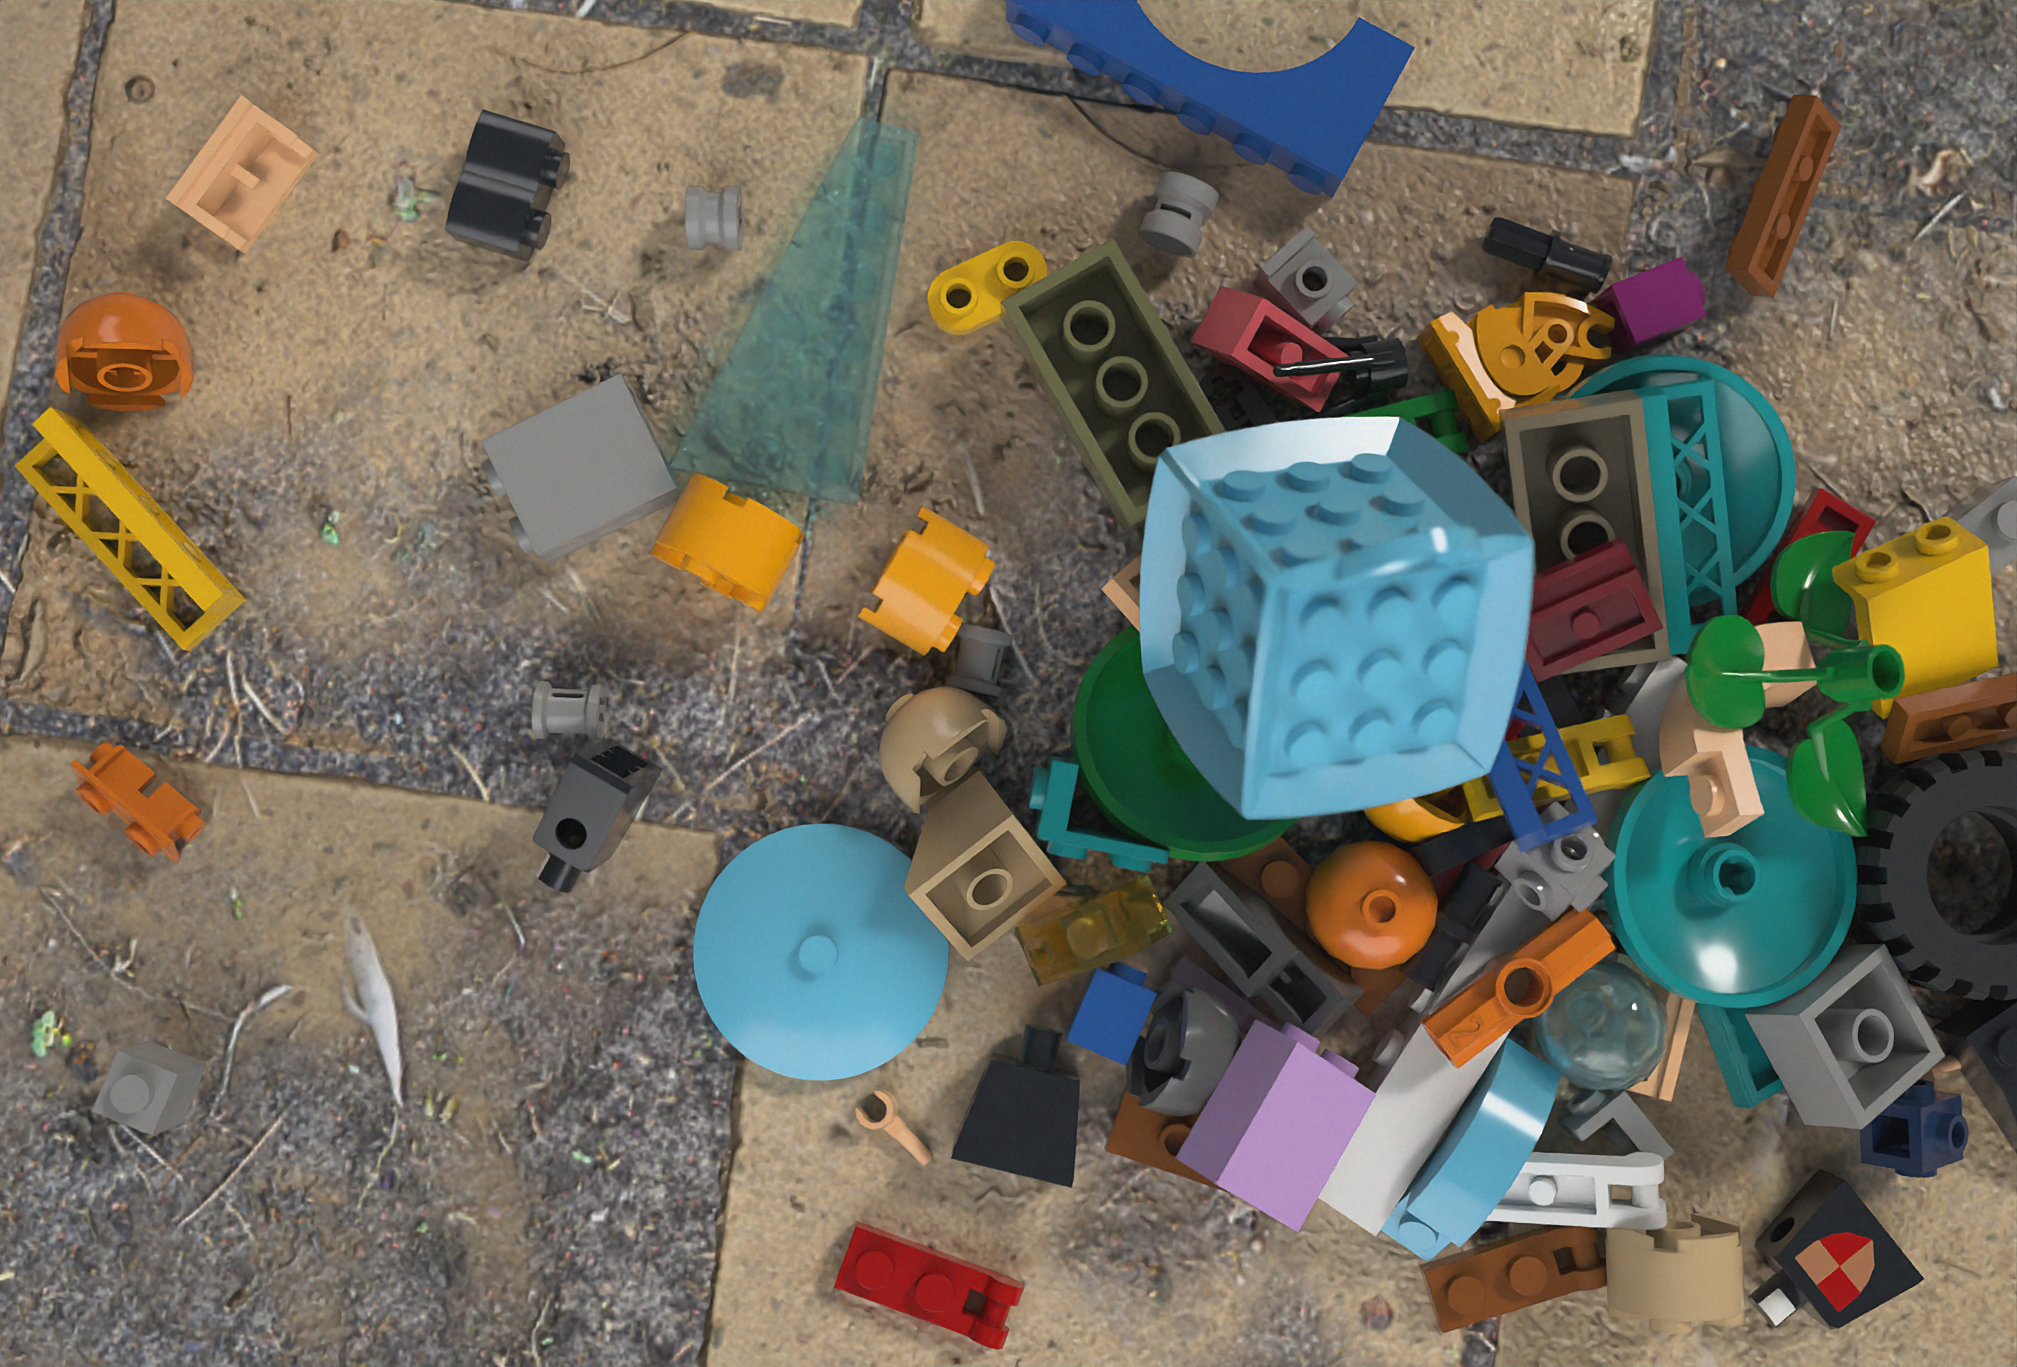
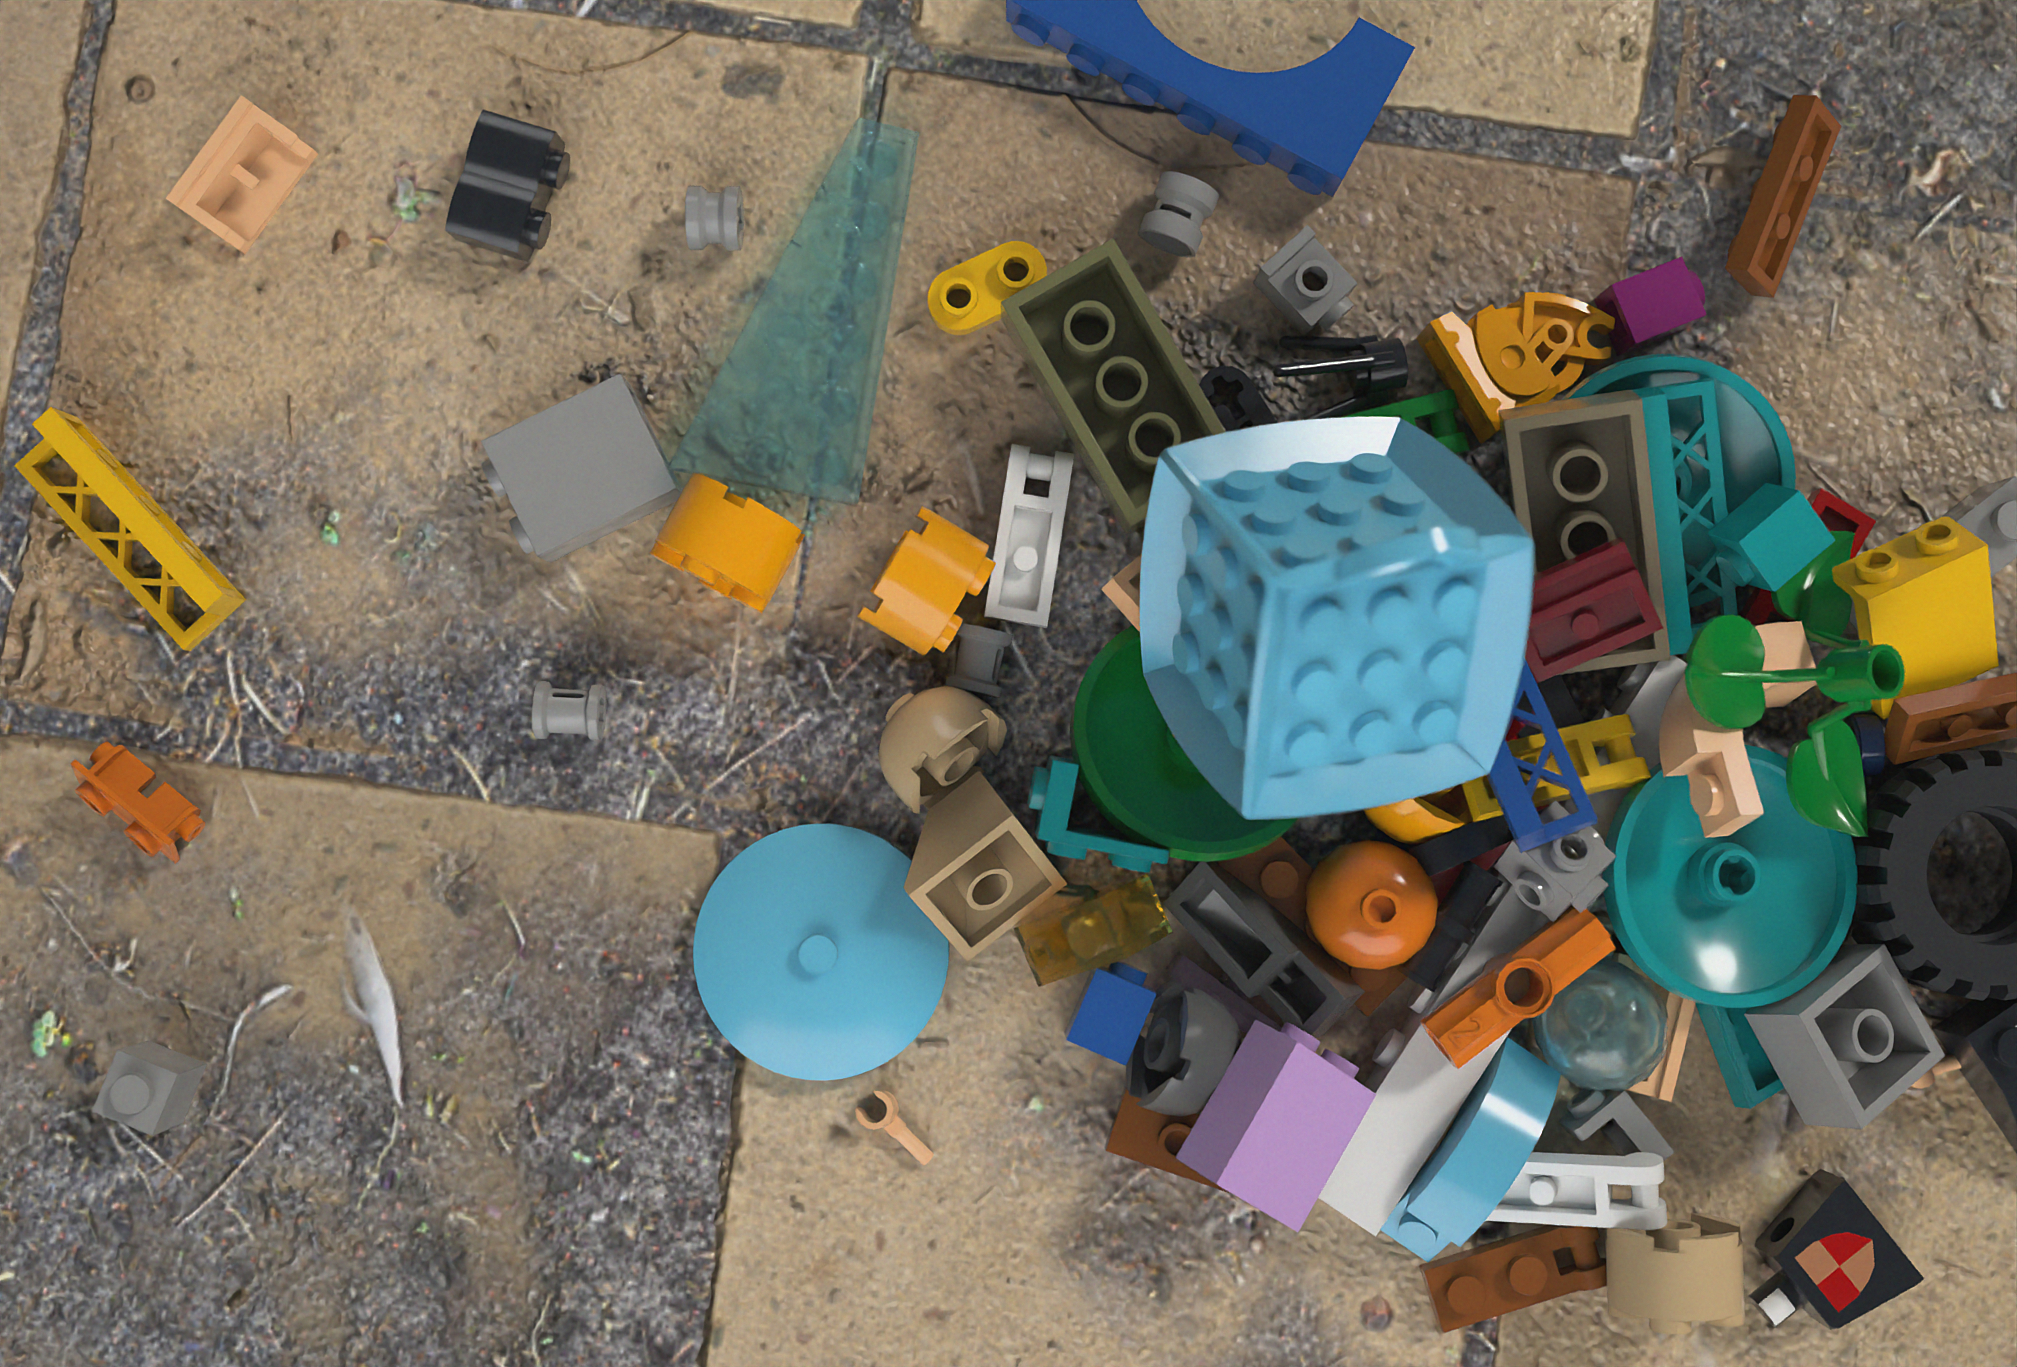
(123, 353): orange cylinder -> none
(592, 811): black torso -> none
(927, 1284): red plate -> none
(1024, 1113): black torso -> none
(1028, 538): none -> white plate
(1257, 336): coral slope -> none
(1546, 254): black axle -> none
(1769, 538): none -> teal brick
(1871, 741): none -> dark blue tile
(1916, 1132): dark blue brick -> none

